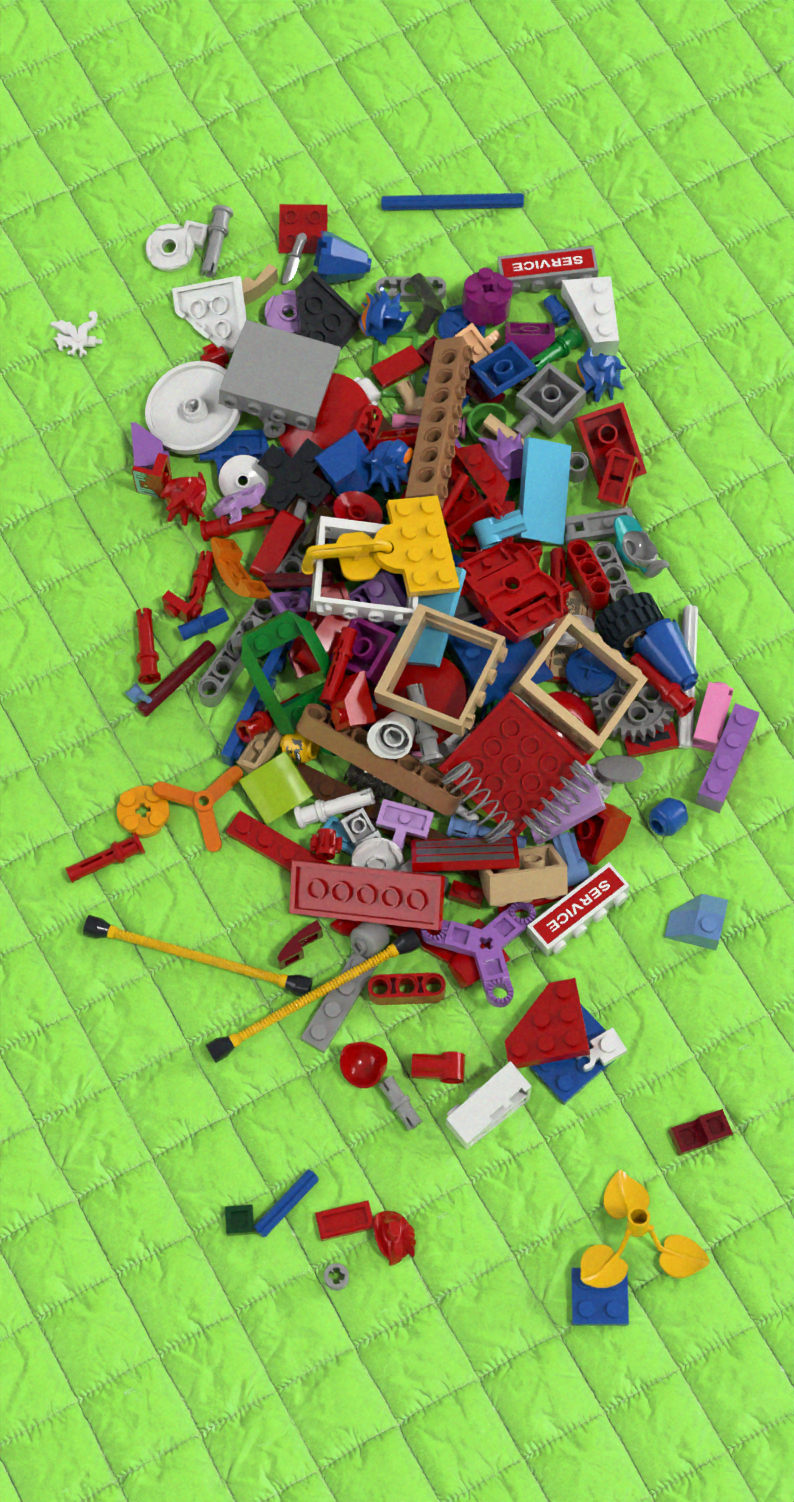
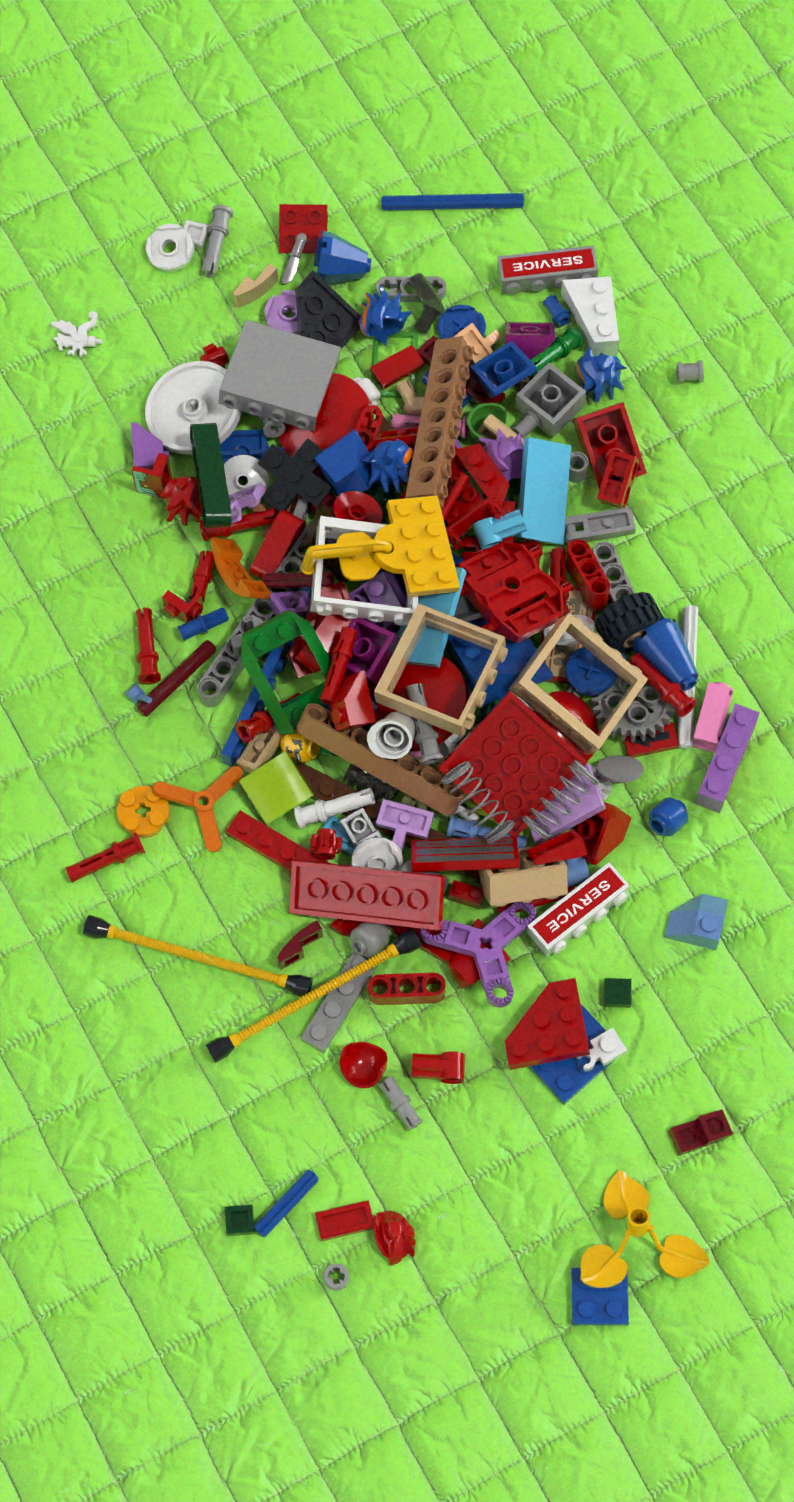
(210, 475): none -> dark green beam
(214, 309): white plate -> none
(487, 297): magenta brick -> none
(489, 1106): white wedge -> none
(562, 847): none -> red slope
(617, 992): none -> dark green tile
(636, 548): light grey hair -> none
(689, 371): none -> light grey bush

